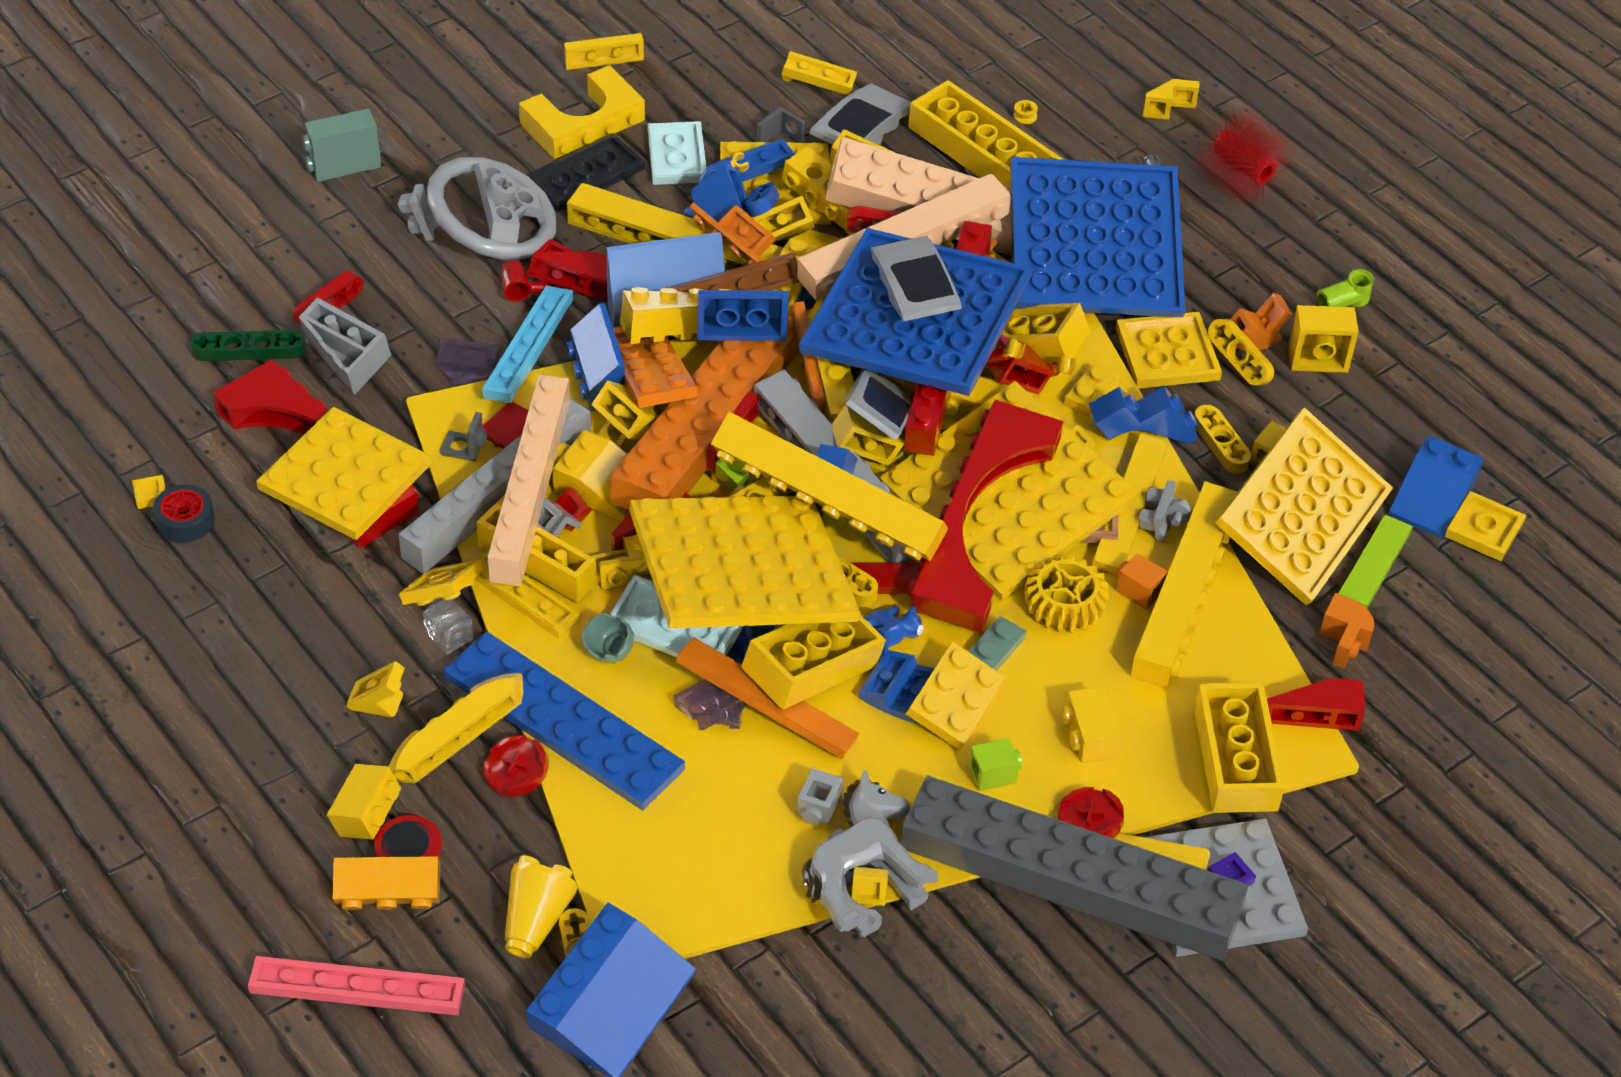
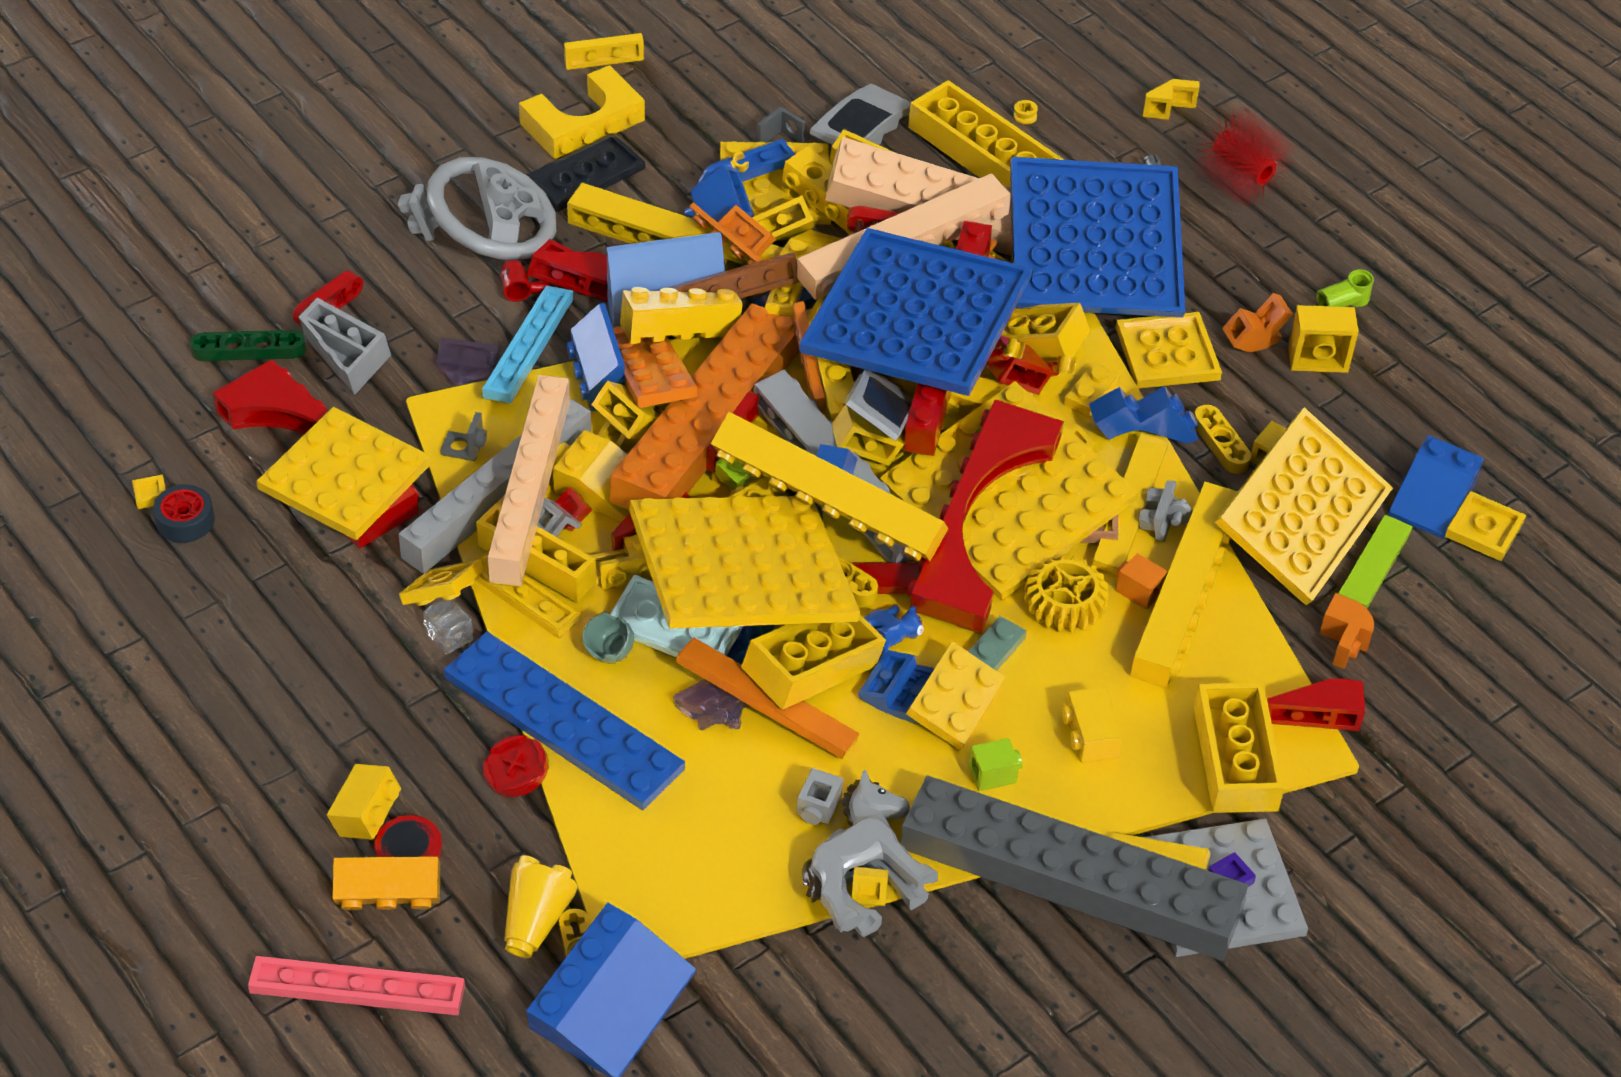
(341, 145): sand green brick -> none
(378, 692): yellow slope -> none
(456, 727): yellow brick -> none
(506, 425): red piece -> none
(676, 152): light aqua tile -> none
(742, 315): blue slope -> none
(762, 199): blue beam -> none
(818, 73): yellow hinge -> none
(916, 278): slope -> none
(1093, 811): red tile -> none
(1253, 354): yellow beam -> none

